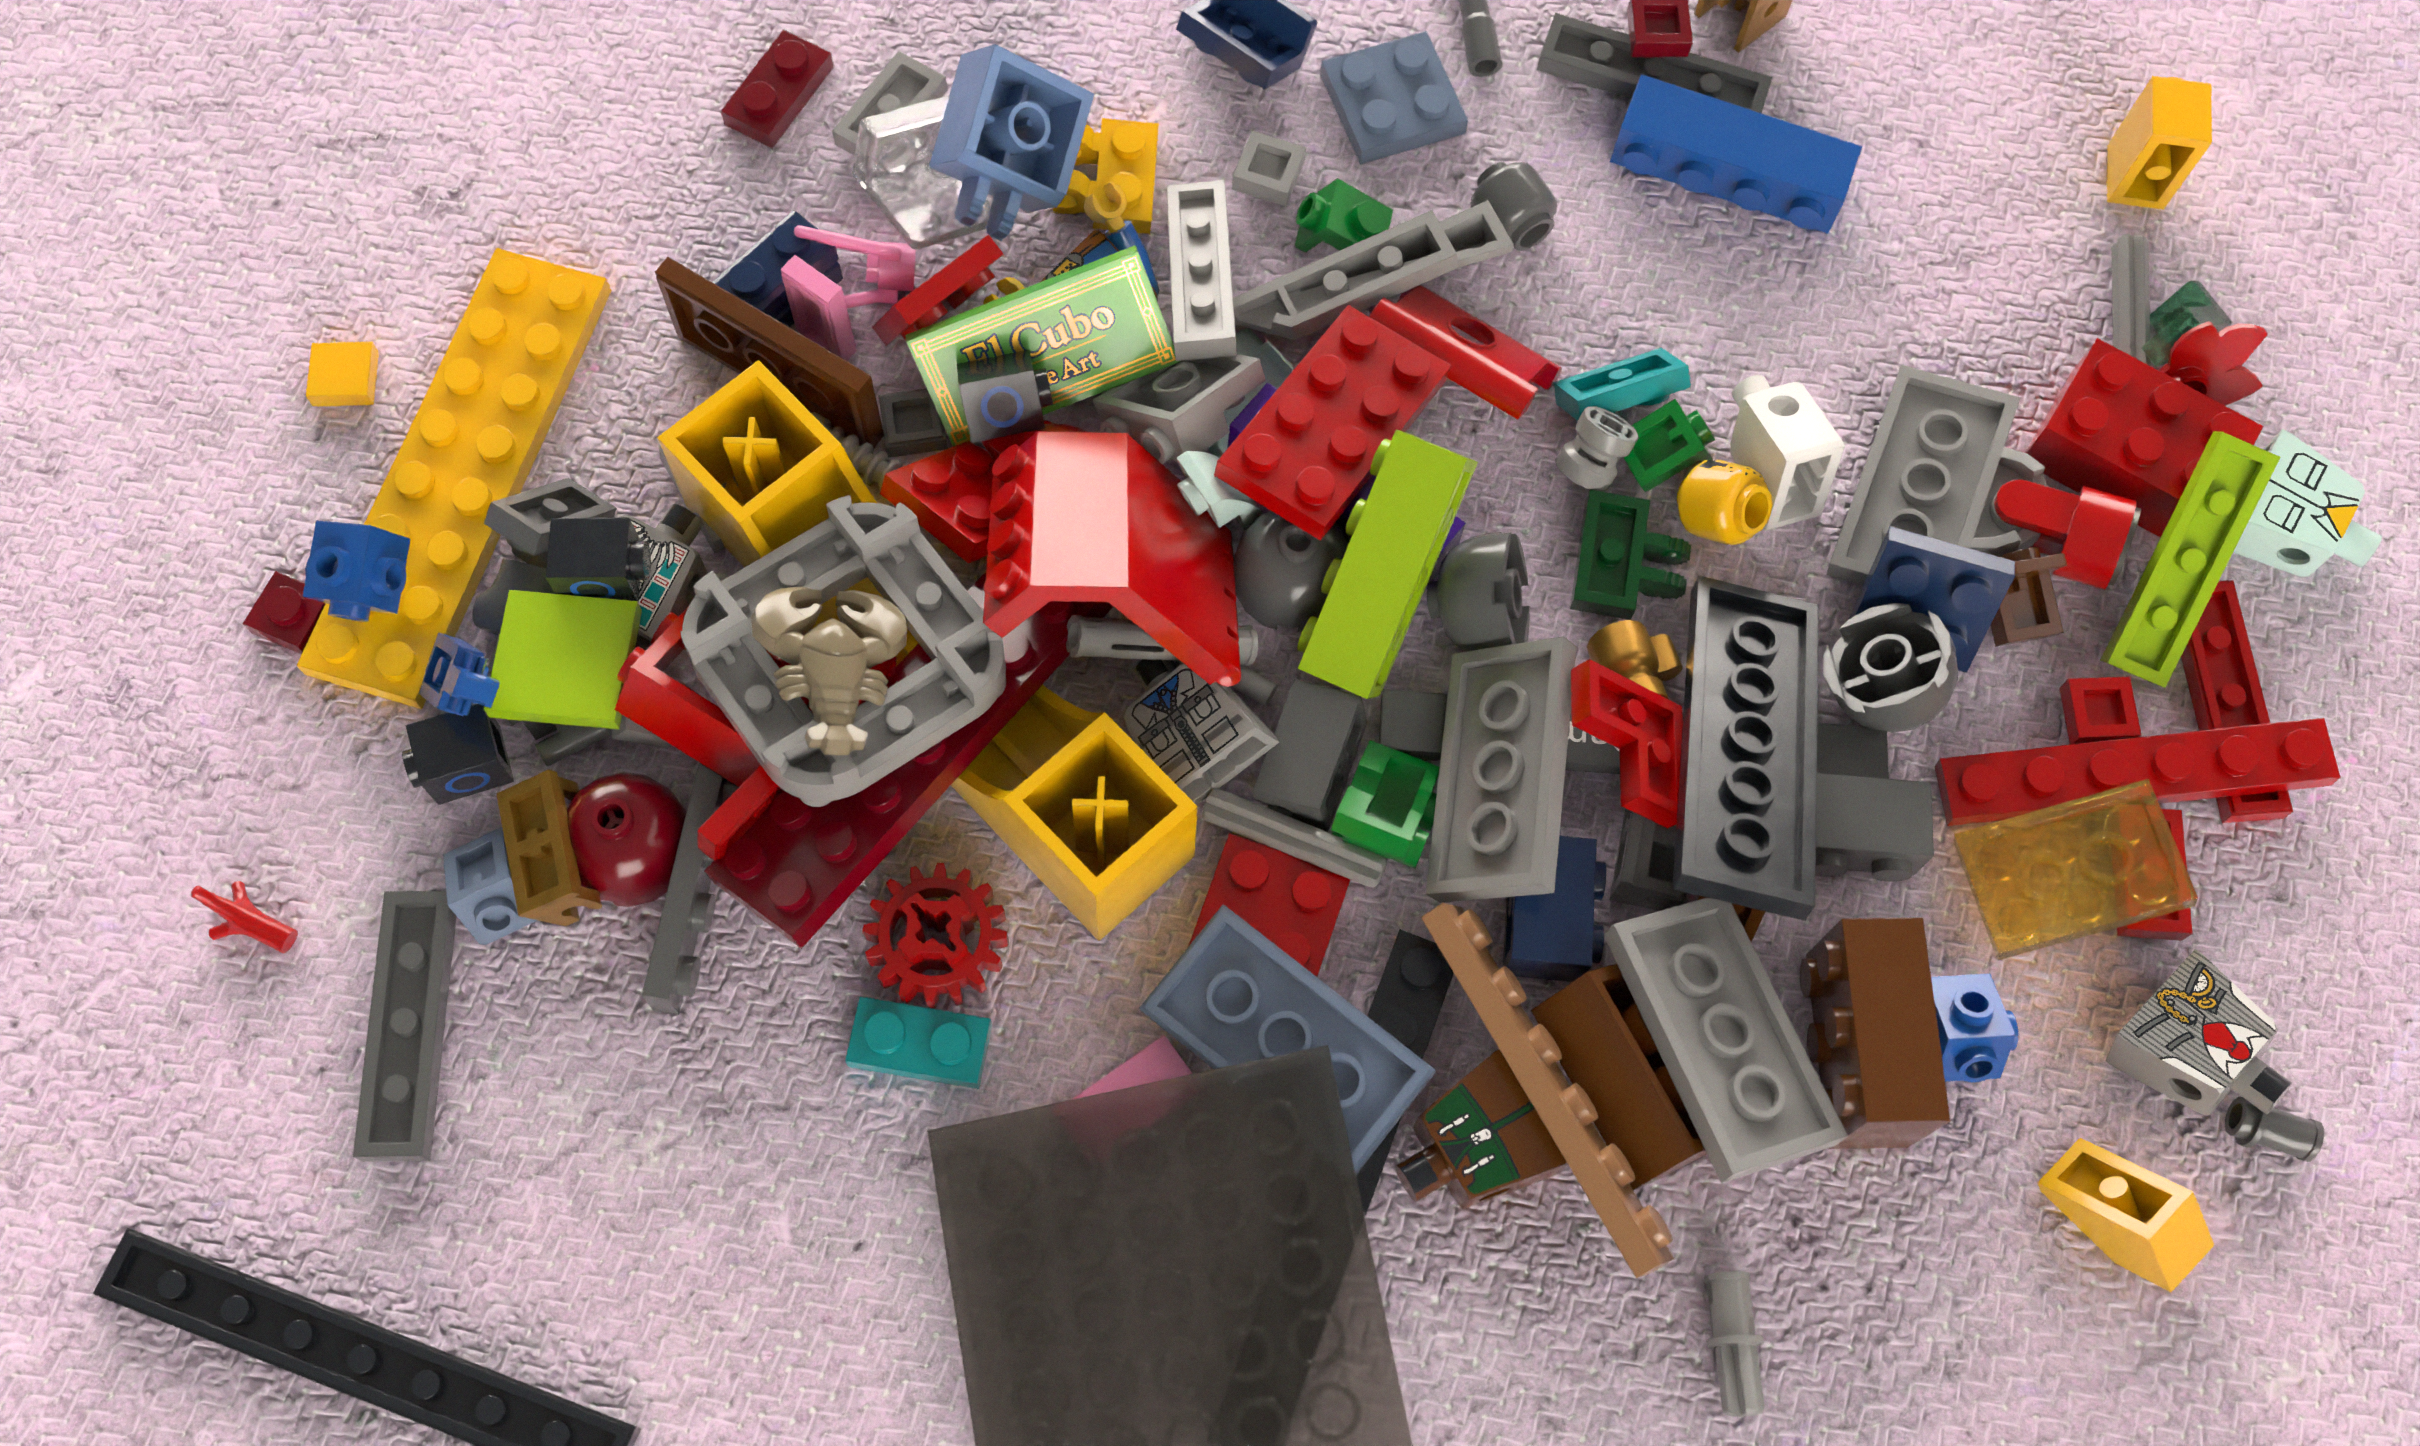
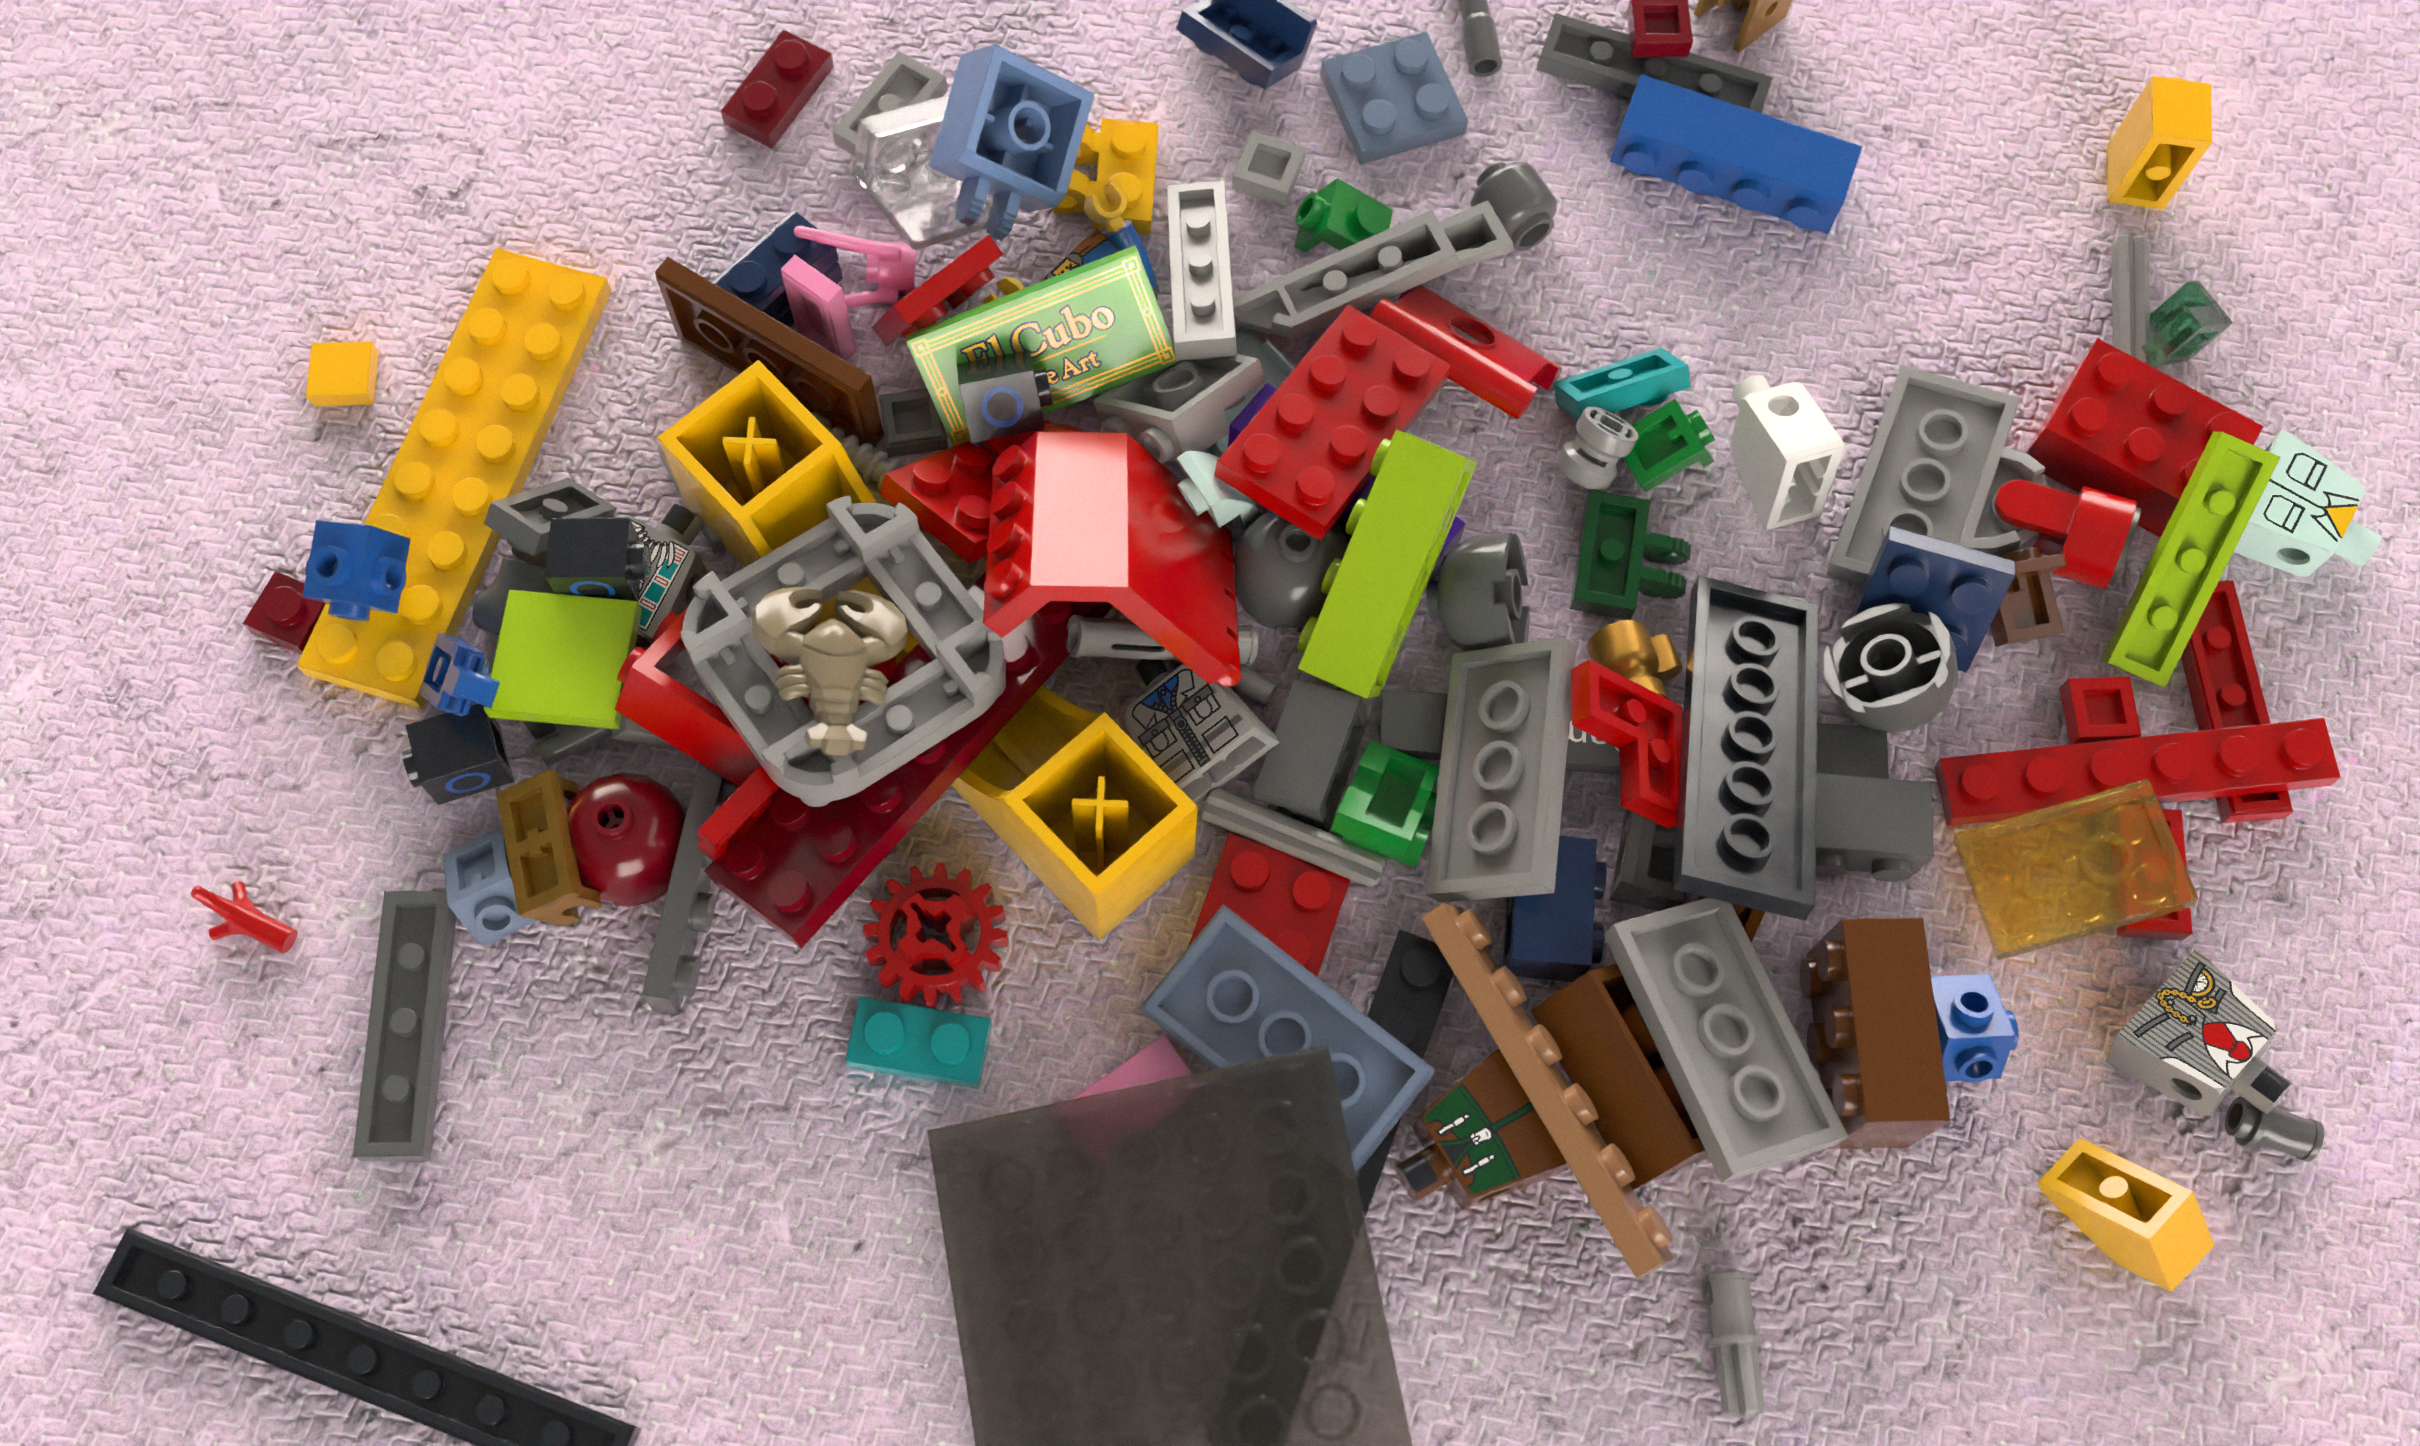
(1724, 502): yellow head -> none
(2214, 360): red plate -> none

